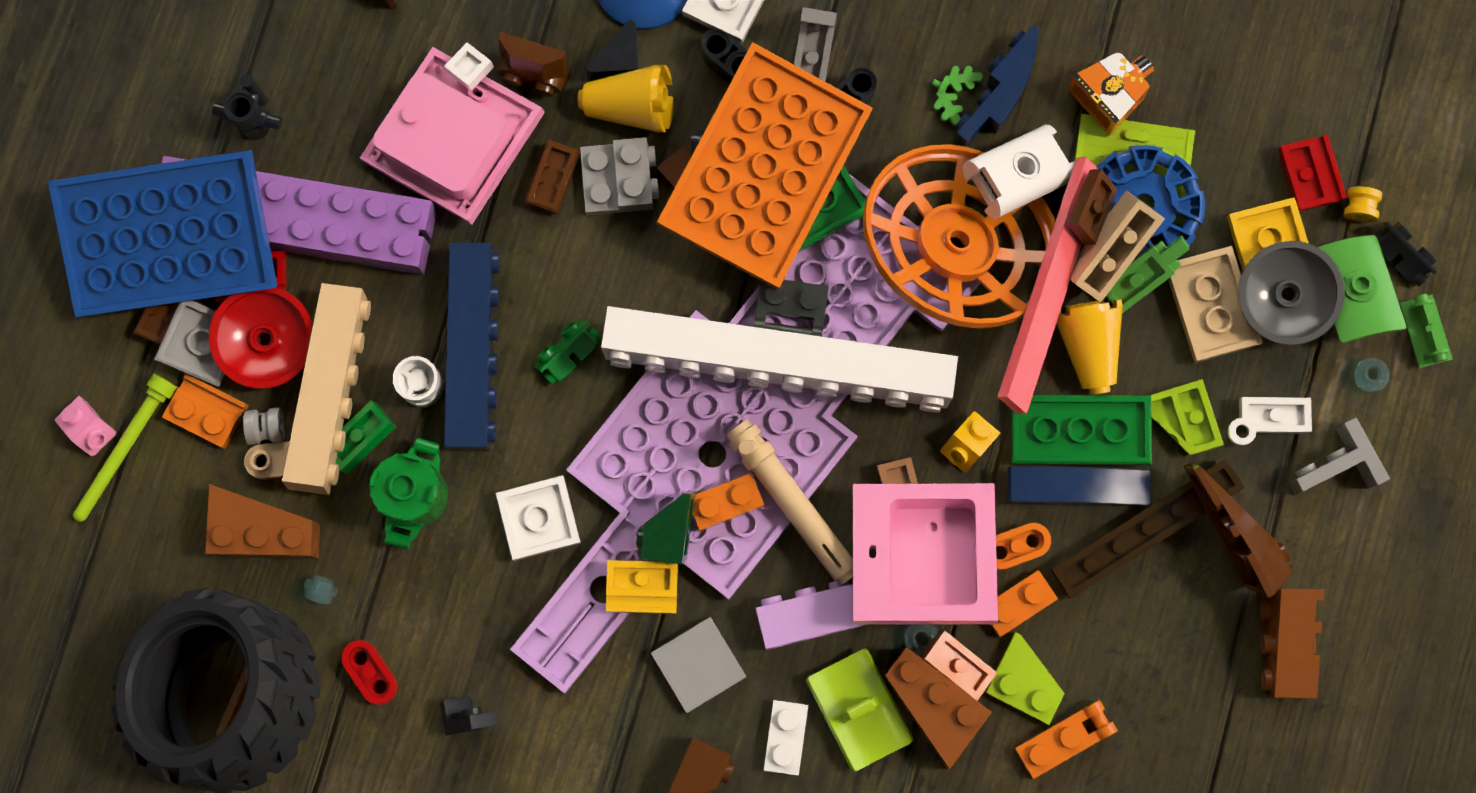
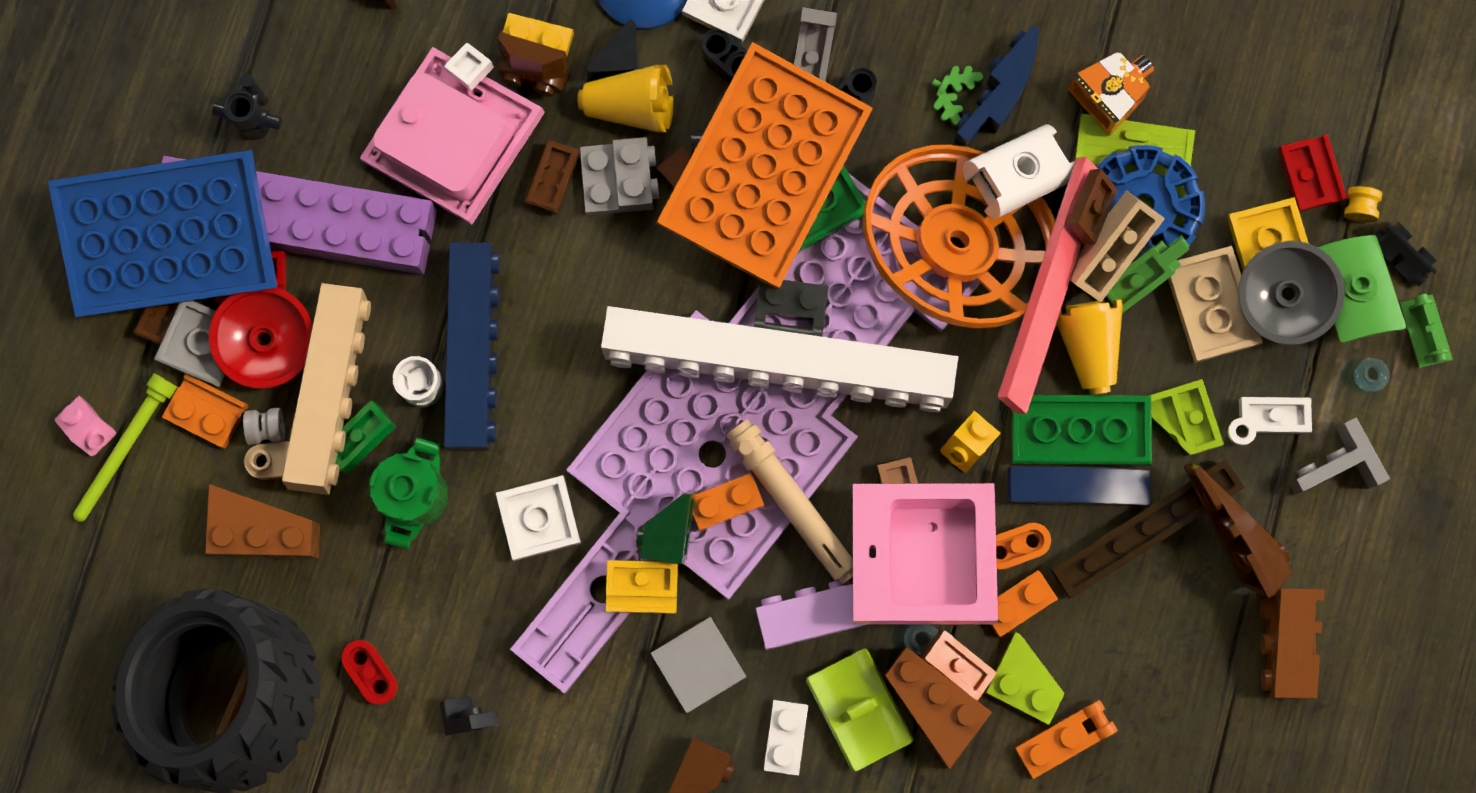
(320, 589): clear light blue plate -> none
(539, 32): none -> yellow plate
(574, 340): green hinge -> none

